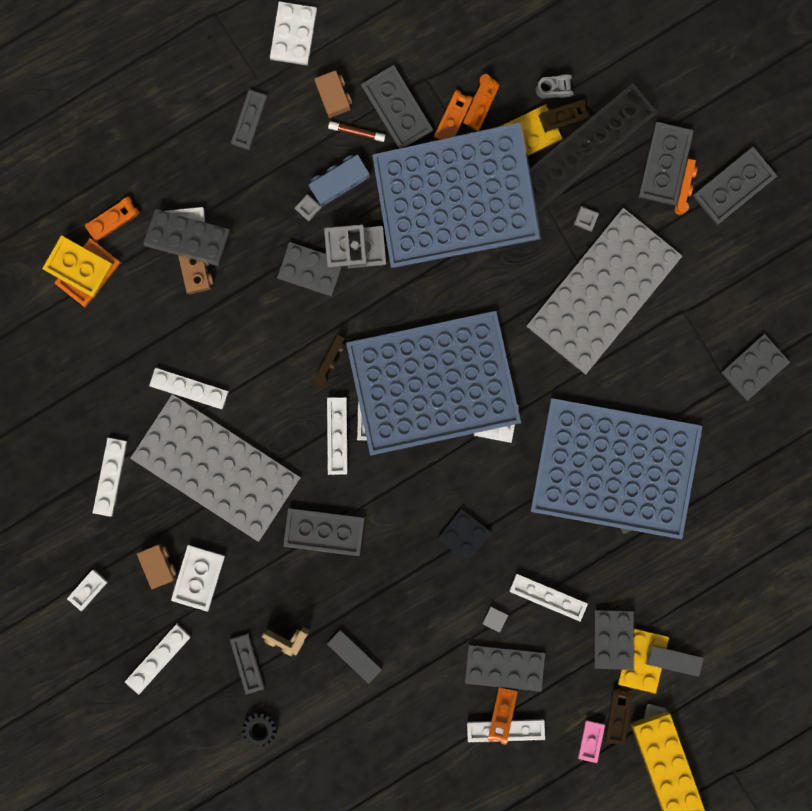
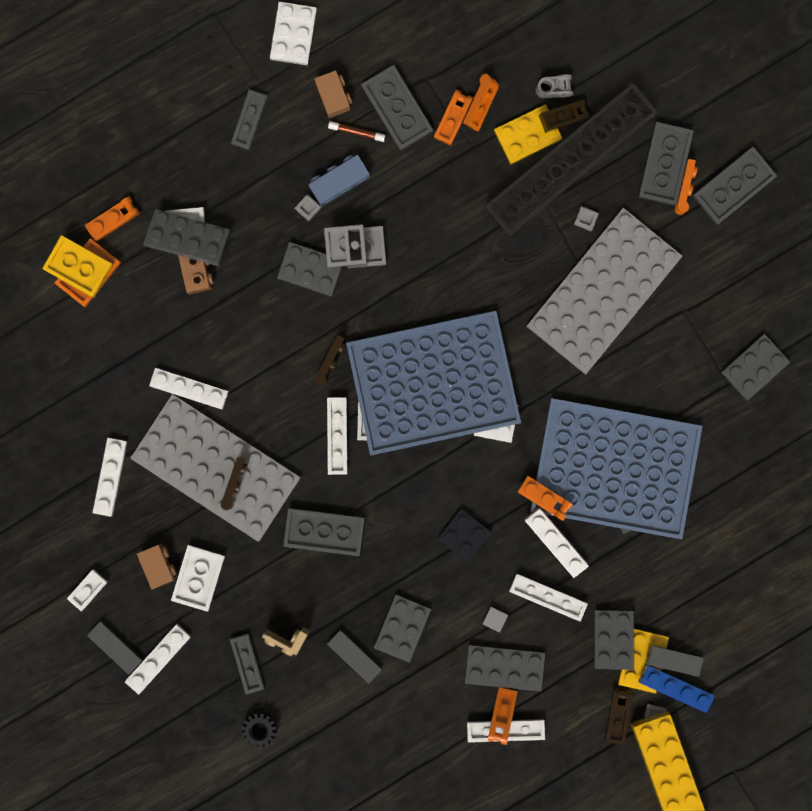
(115, 647): none -> dark grey tile
(234, 485): none -> dark brown plate
(402, 628): none -> dark grey plate
(456, 196): sand blue plate -> none
(544, 497): none -> orange plate
(556, 542): none -> white plate
(591, 741): bright pink plate -> none
(676, 688): none -> blue plate

